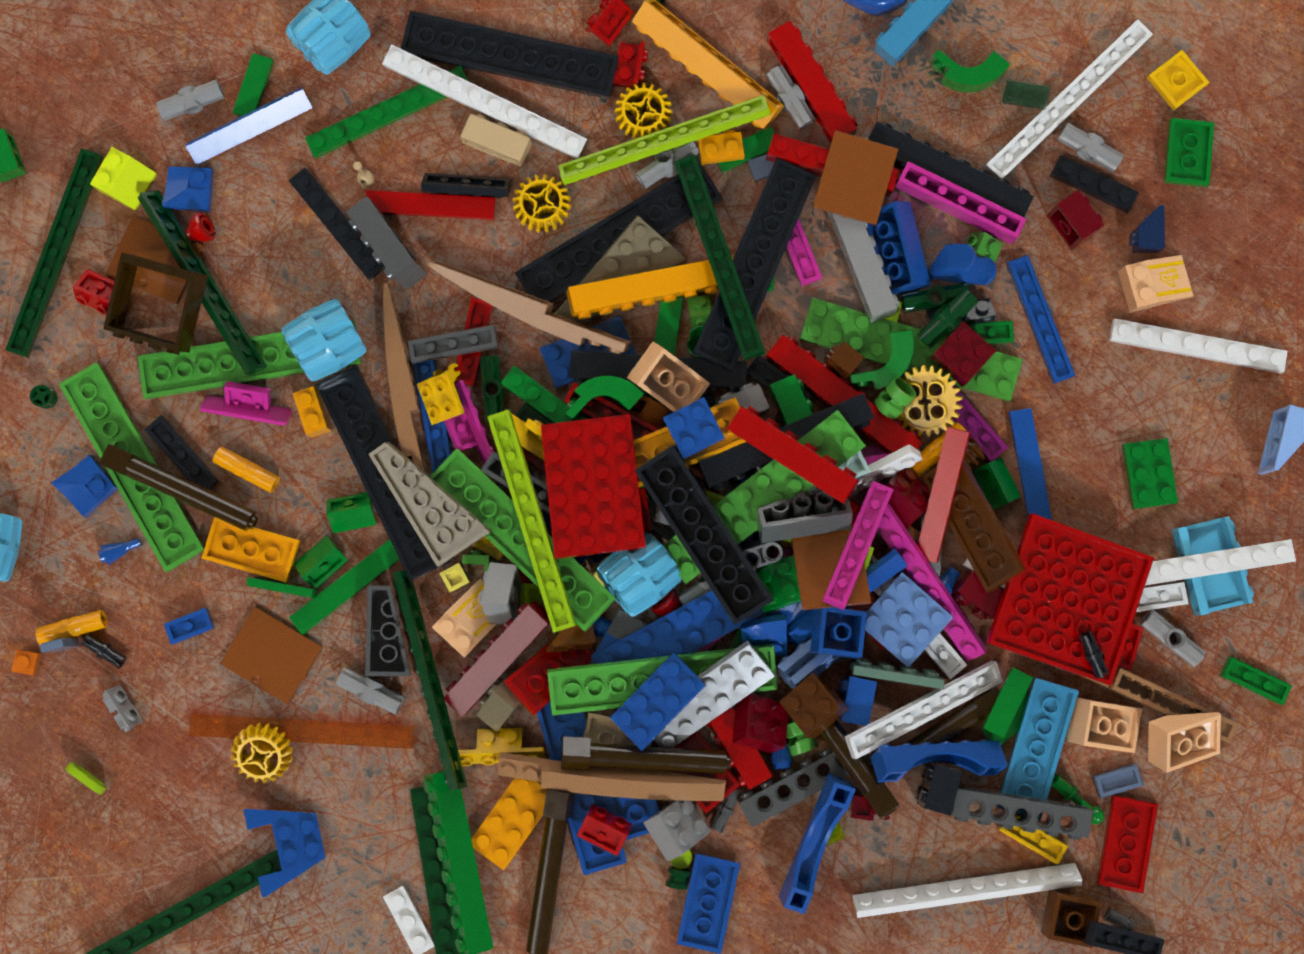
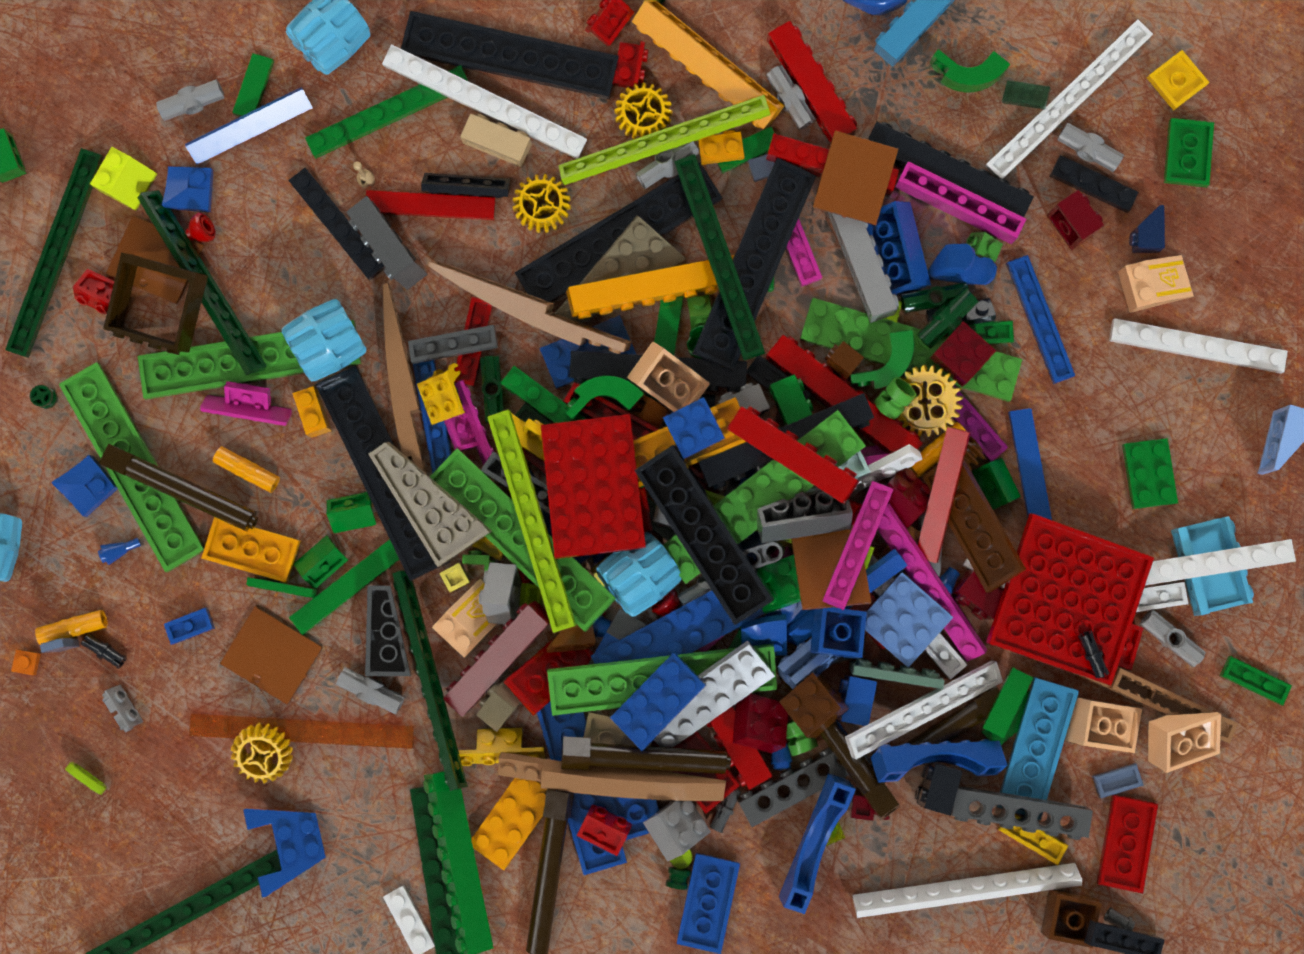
(181, 453): black plate -> none
(1070, 793): green pin -> none

